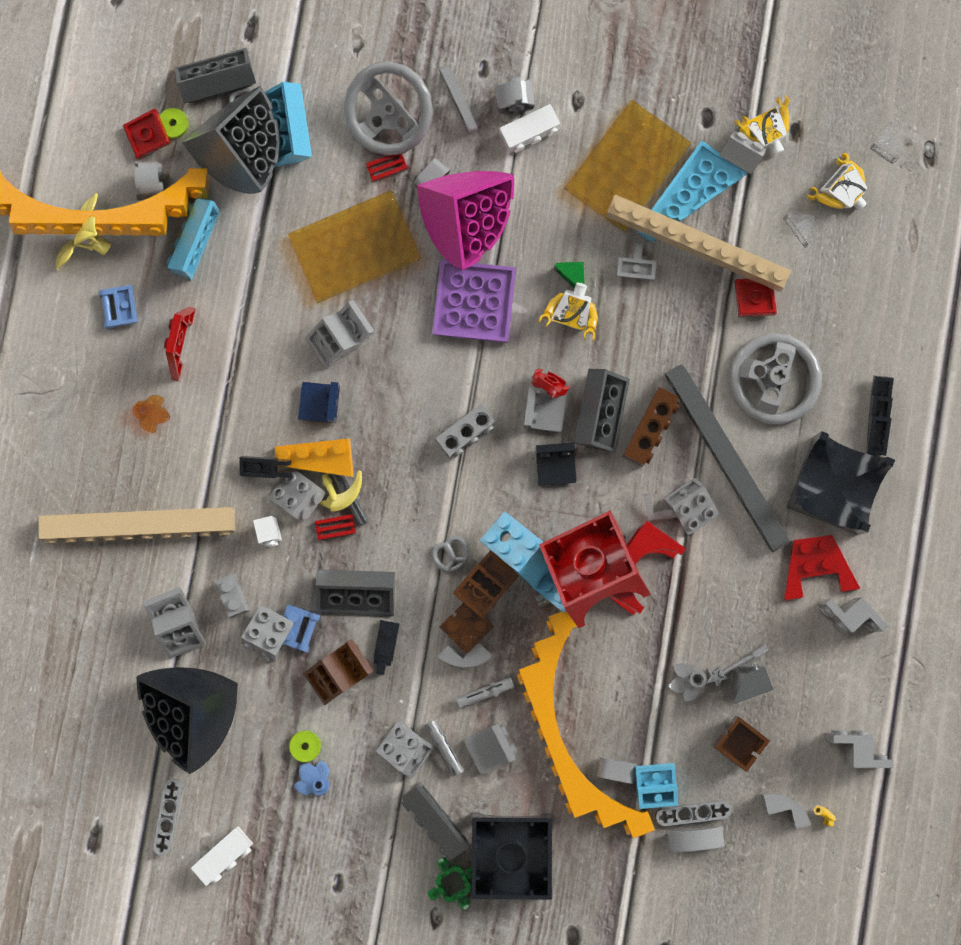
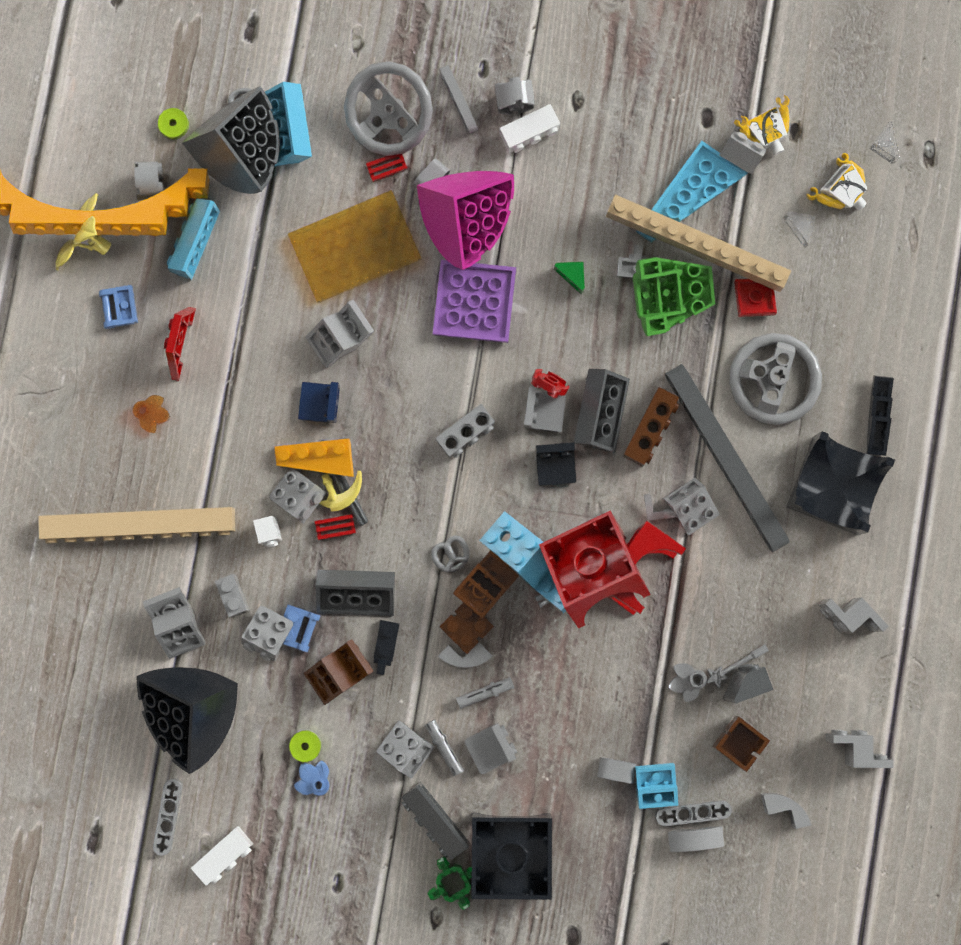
(146, 134): red plate -> none
(215, 76): dark grey slope -> none
(263, 467): black hinge -> none
(573, 310): torso -> none
(580, 792): light orange arch -> none
(628, 161): clear yellow plate -> none
(670, 292): none -> bright green wedge
(814, 558): red wing -> none
(829, 818): yellow arm -> none

